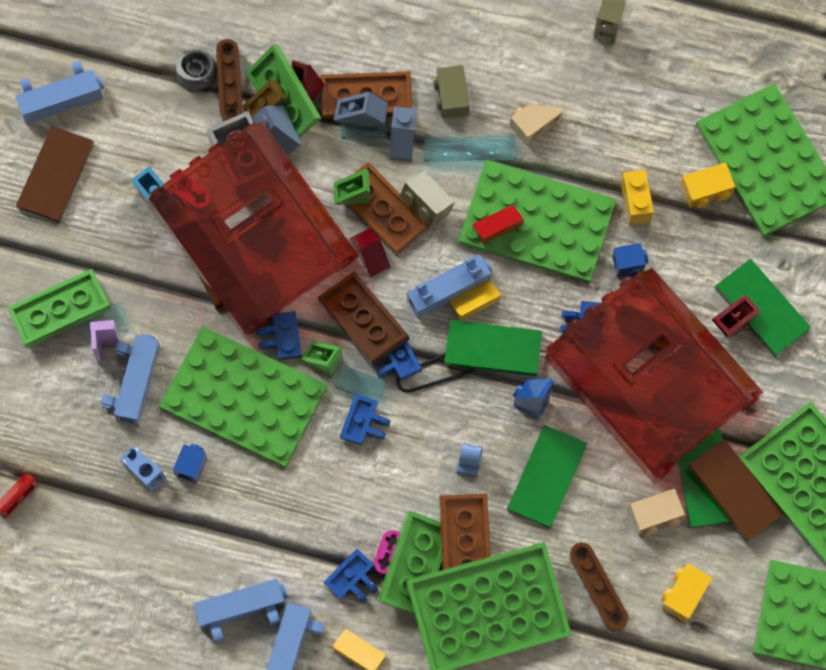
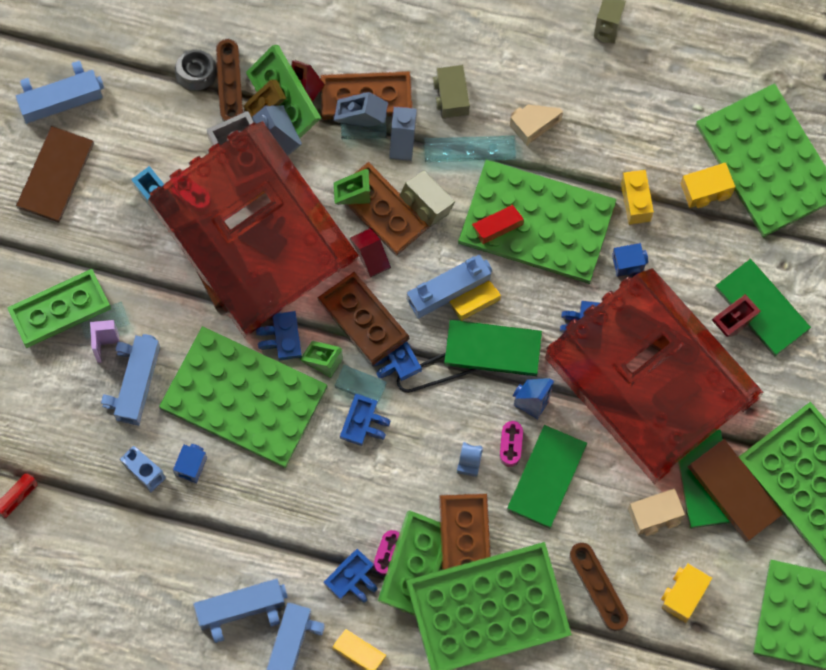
(516, 444): none -> dark pink beam

